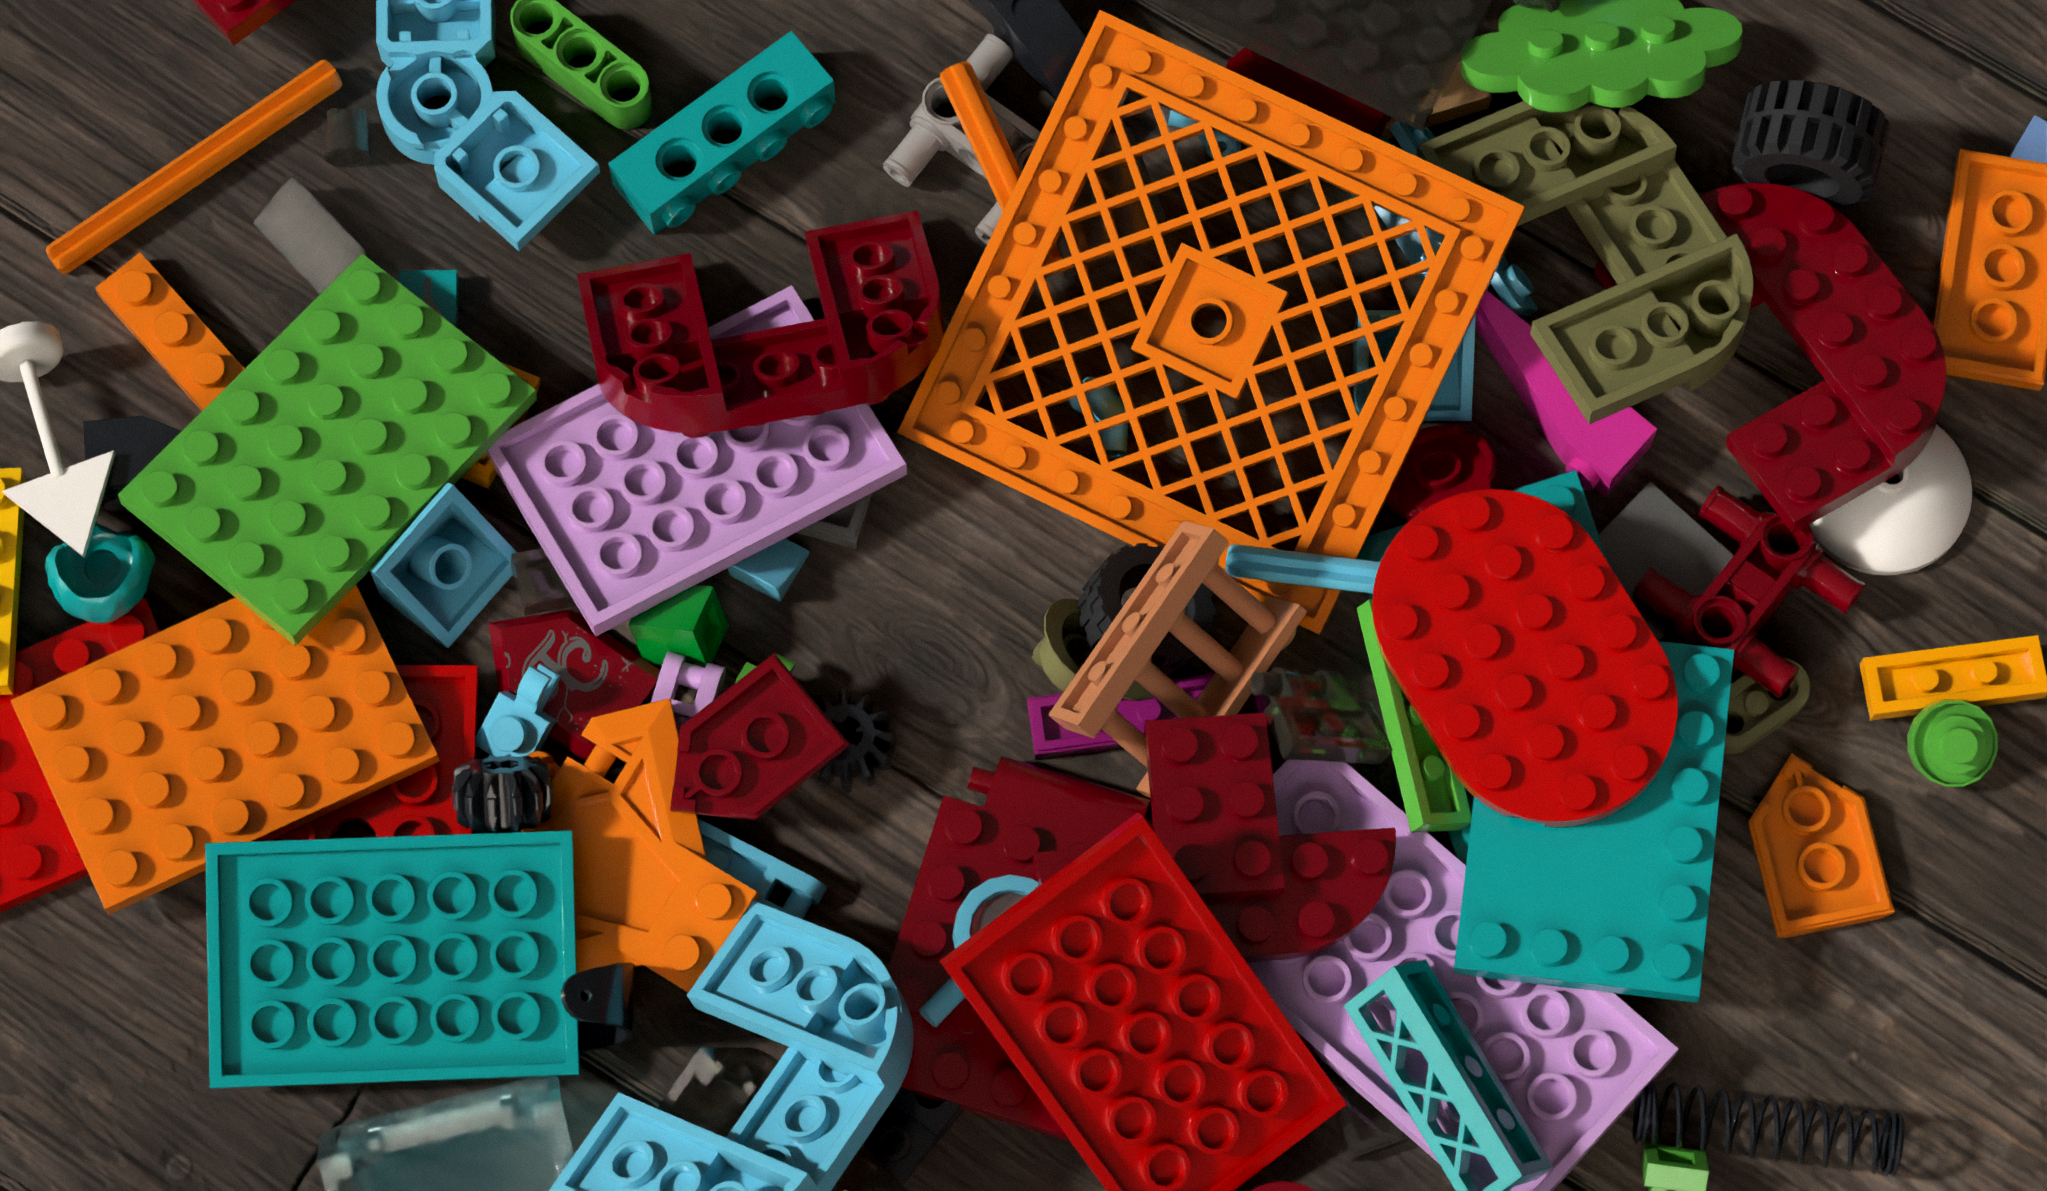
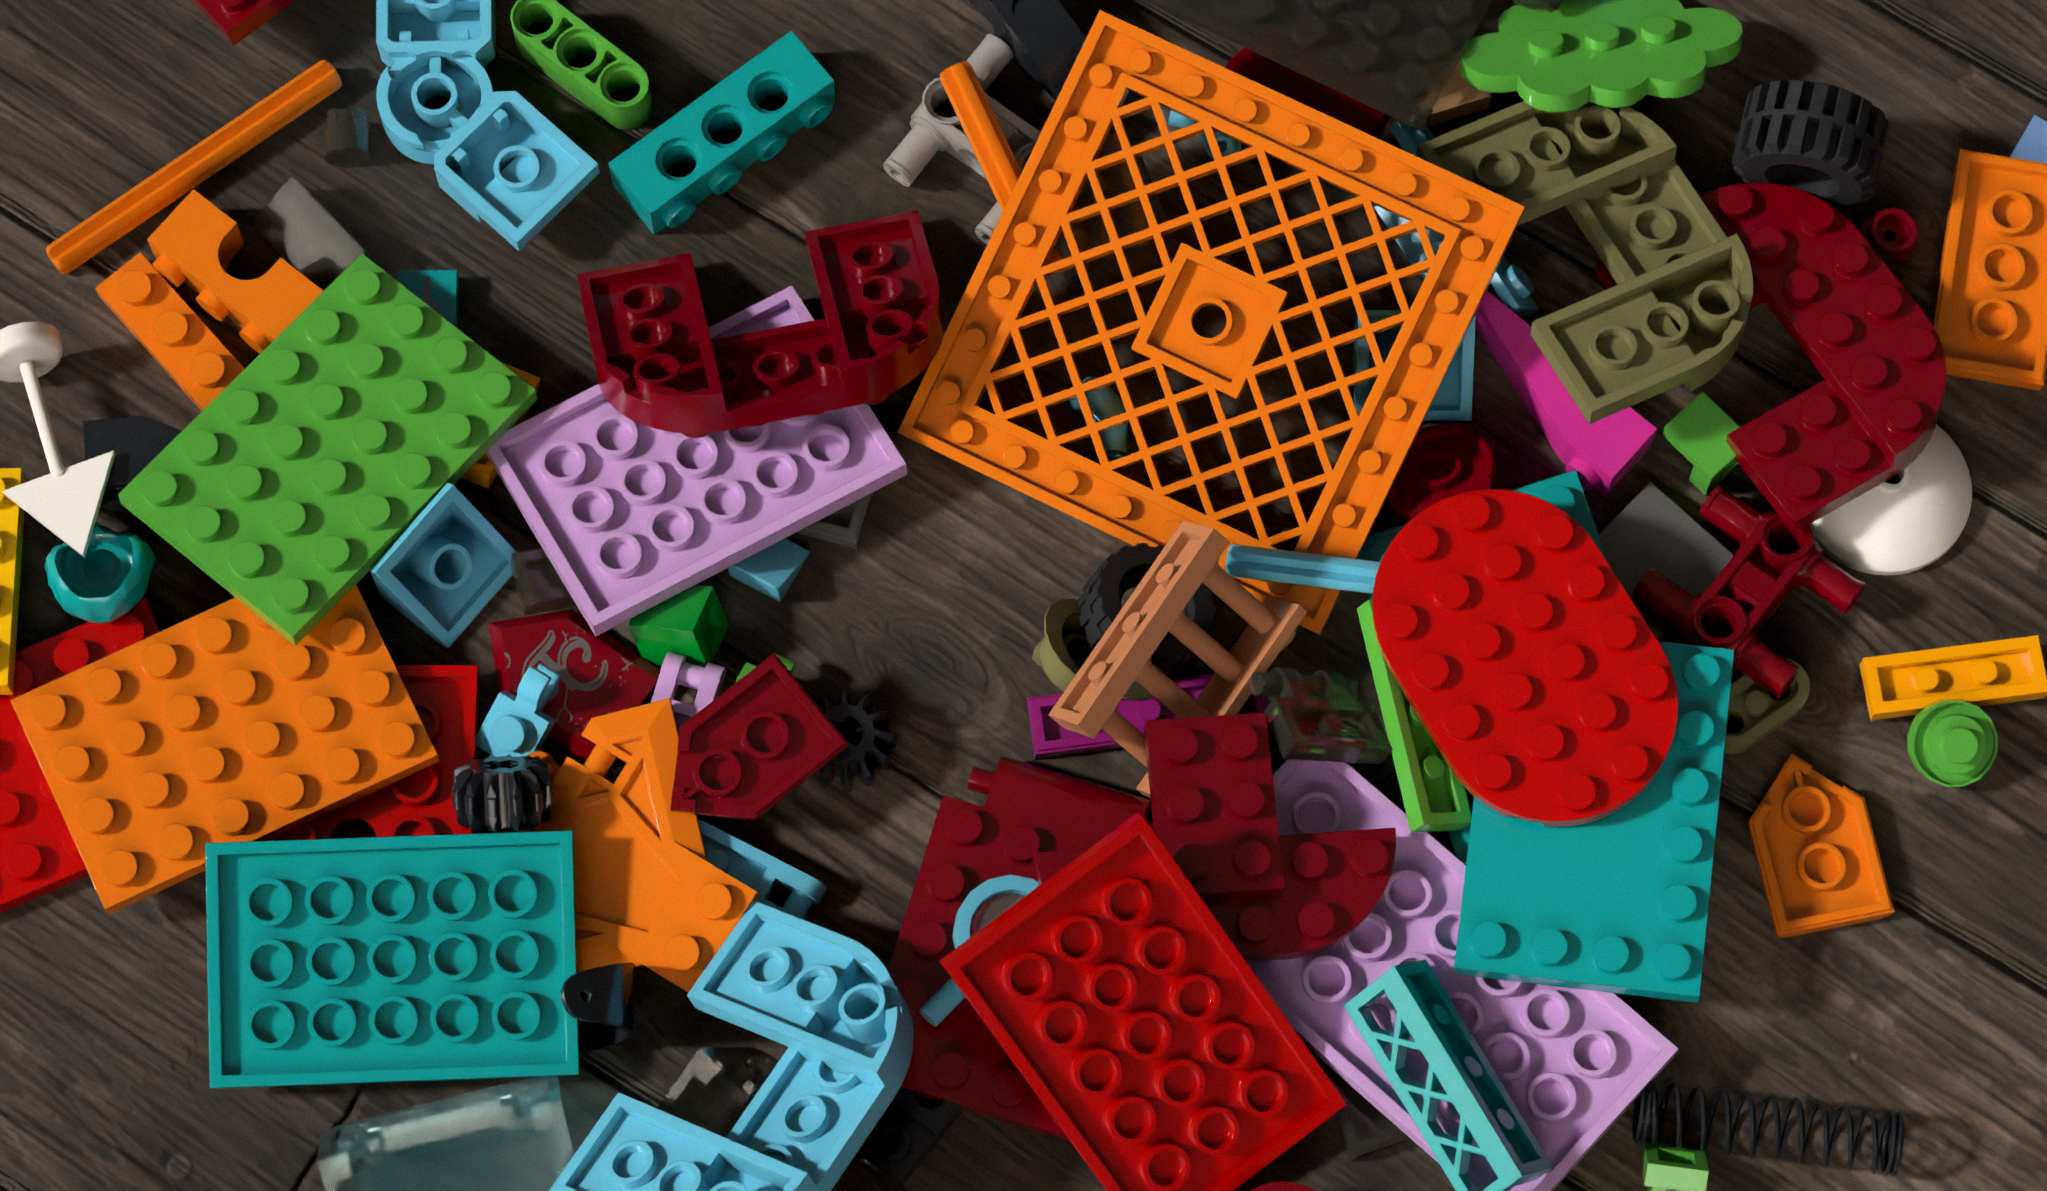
(197, 248): none -> orange arch
(1701, 437): none -> bright green panel
(1900, 225): none -> dark red plate

